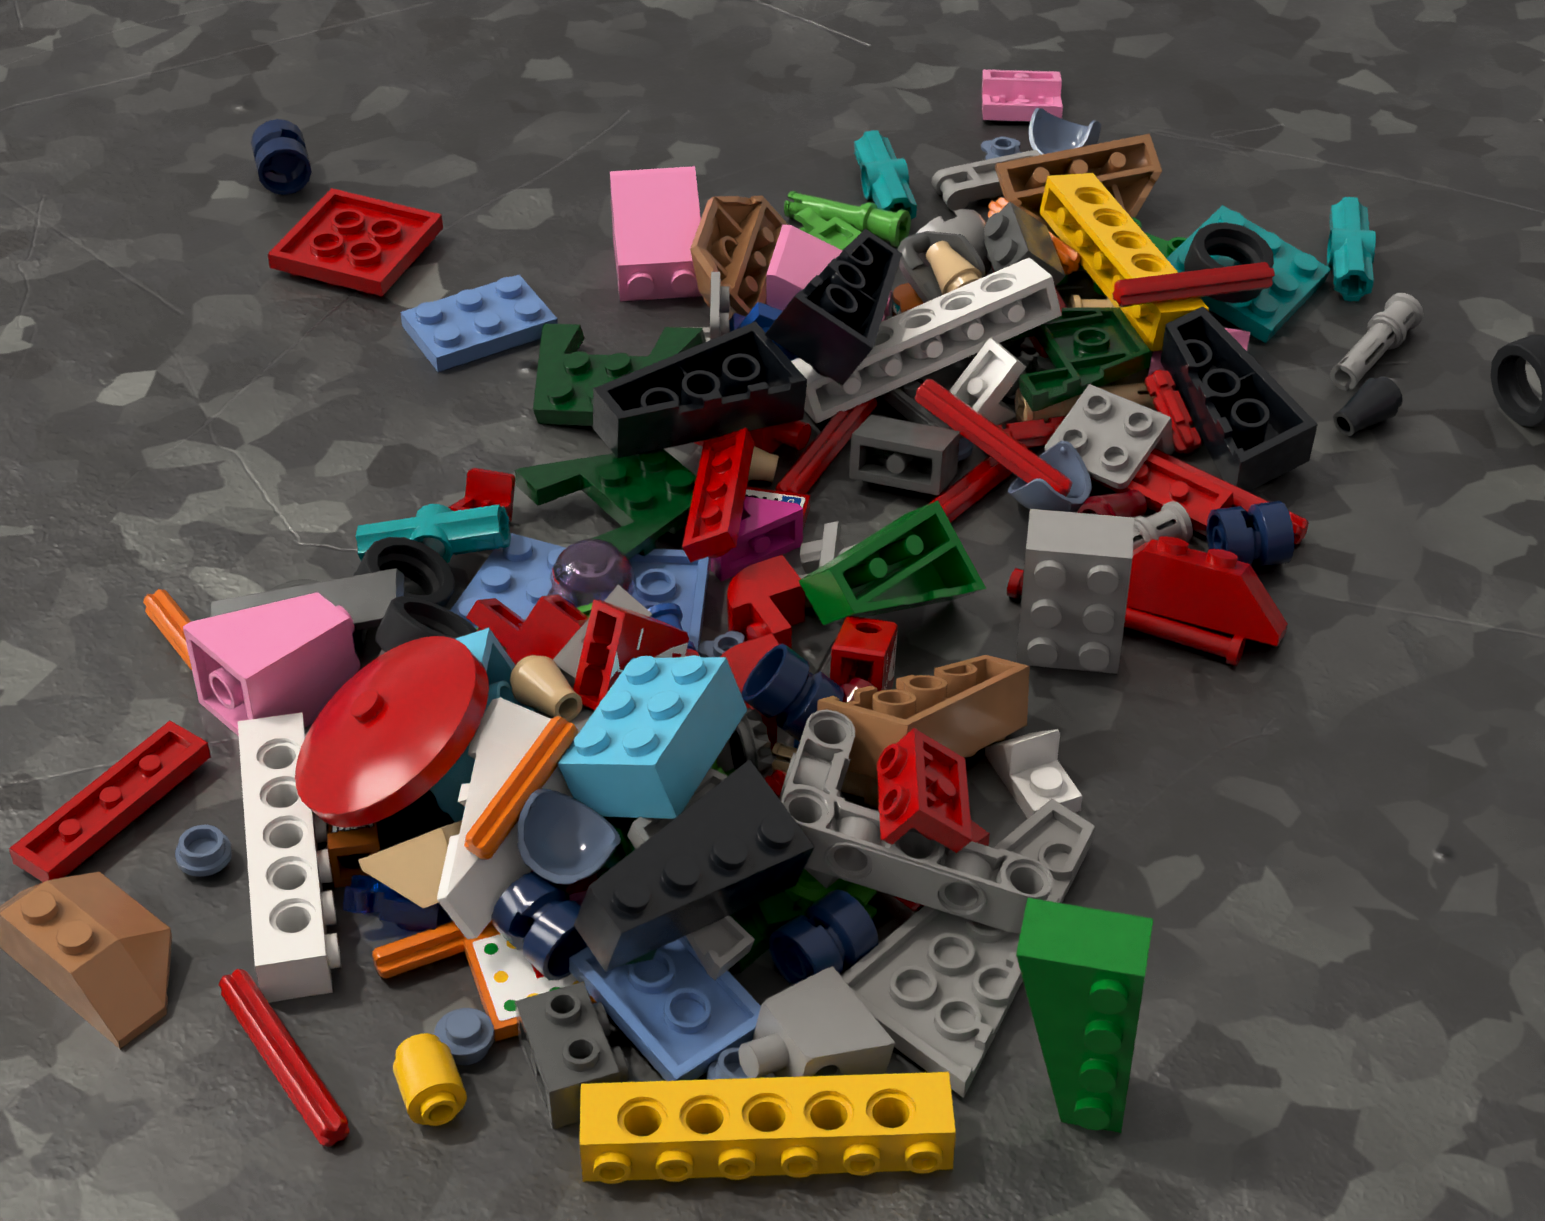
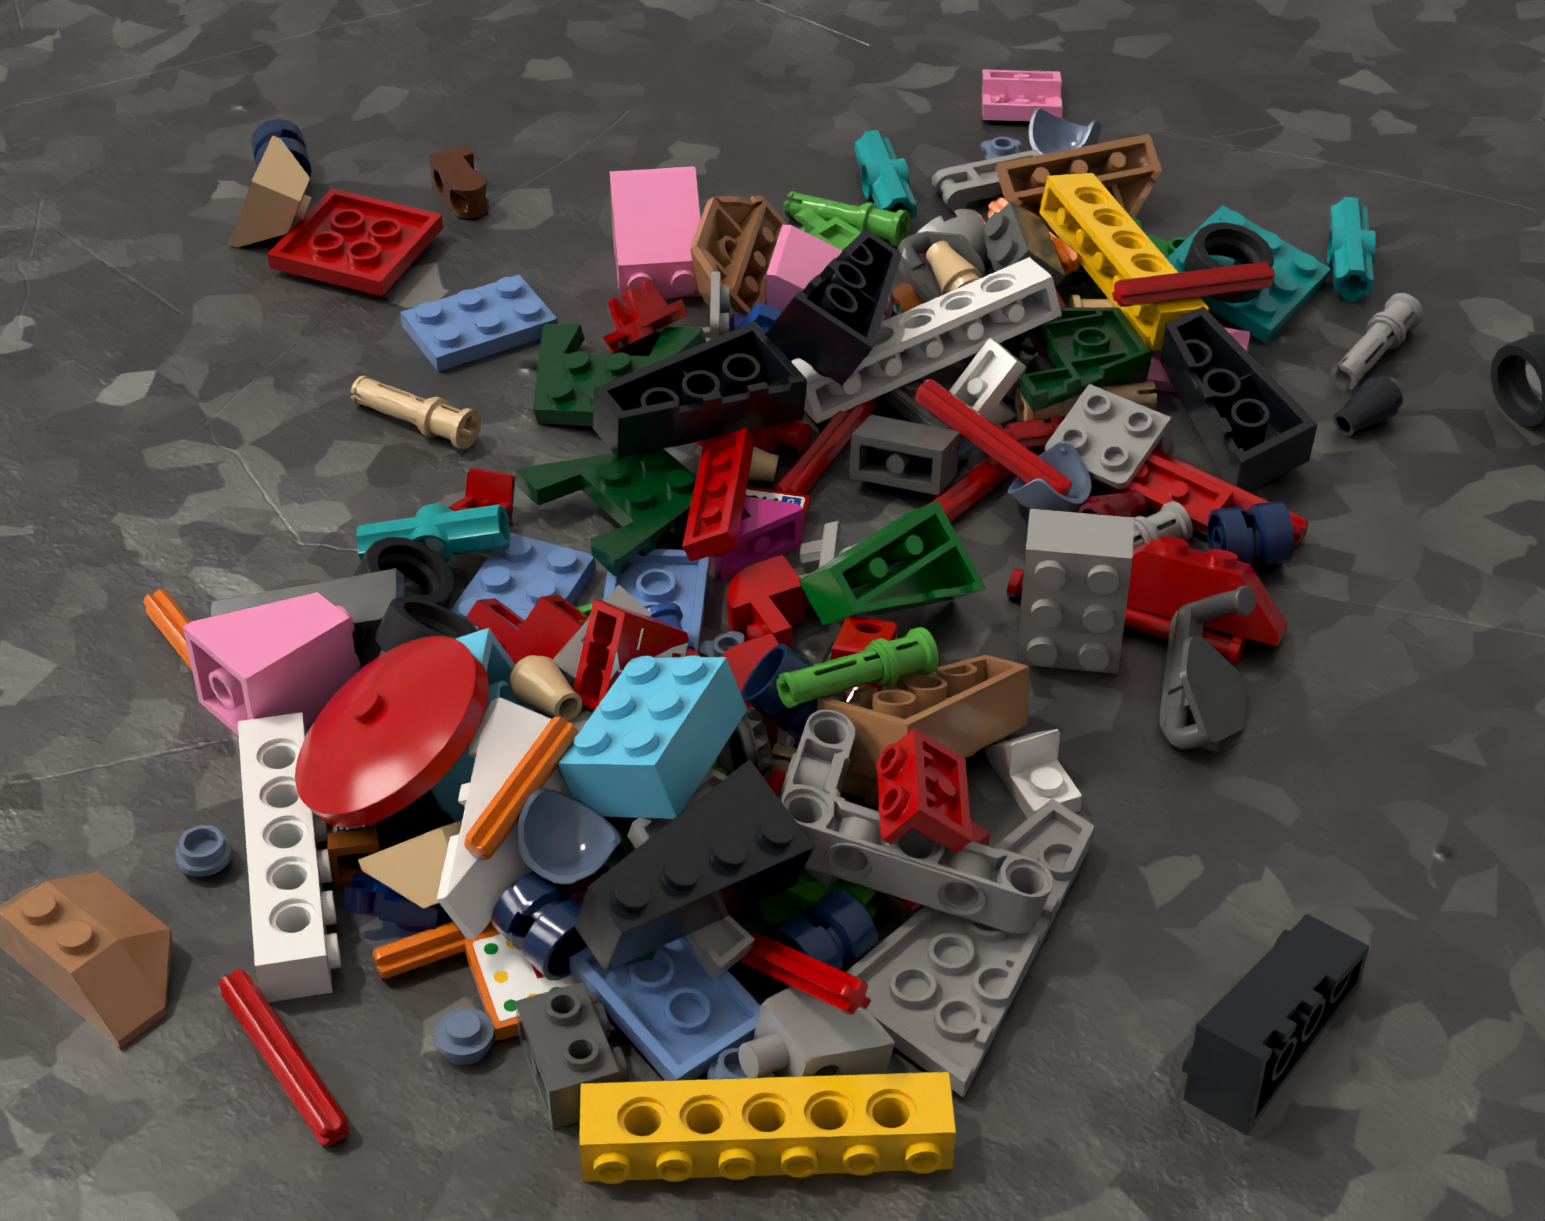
(110, 803): red plate -> none
(273, 197): none -> tan slope
(428, 1080): yellow brick -> none
(430, 415): none -> tan pin
(458, 182): none -> reddish brown leg
(591, 572): clear purple helmet -> none
(640, 315): none -> red plate
(807, 974): none -> red axle
(879, 664): none -> bright green pin
(1085, 999): green wedge -> none
(1171, 404): red axle -> none
(1200, 677): none -> dark grey piece
(1271, 1022): none -> black wedge

